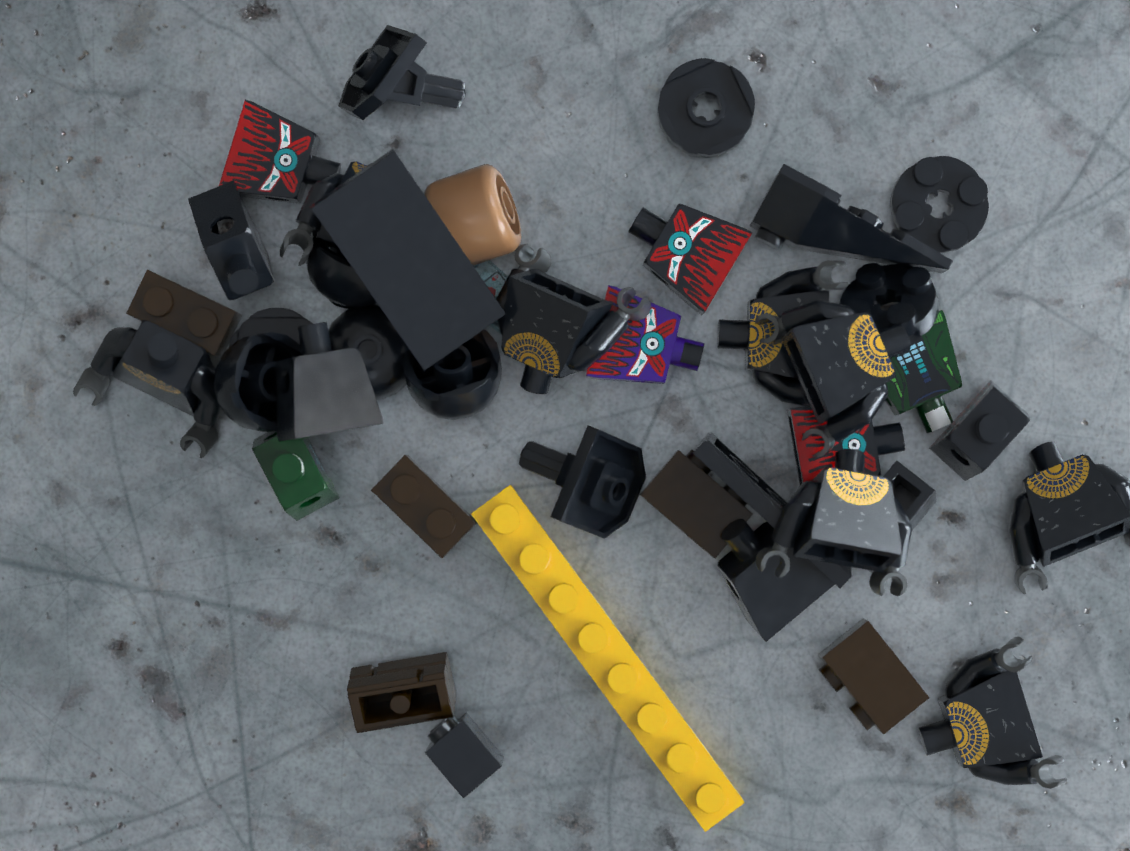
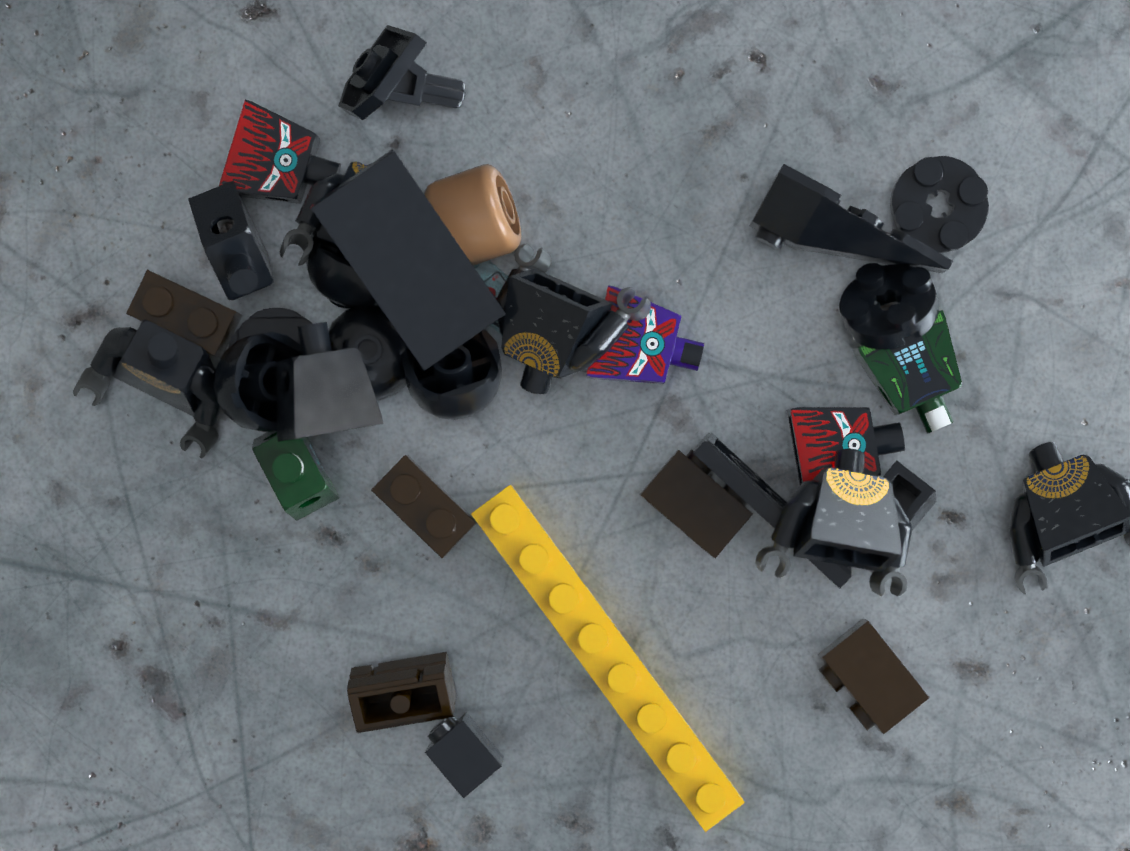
(596, 483): black piece -> none
(690, 251): torso -> none
(715, 81): black plate -> none
(762, 597): black torso -> none
(771, 363): black torso -> none
(839, 363): black torso -> none
(980, 432): black torso -> none
(991, 722): black torso -> none

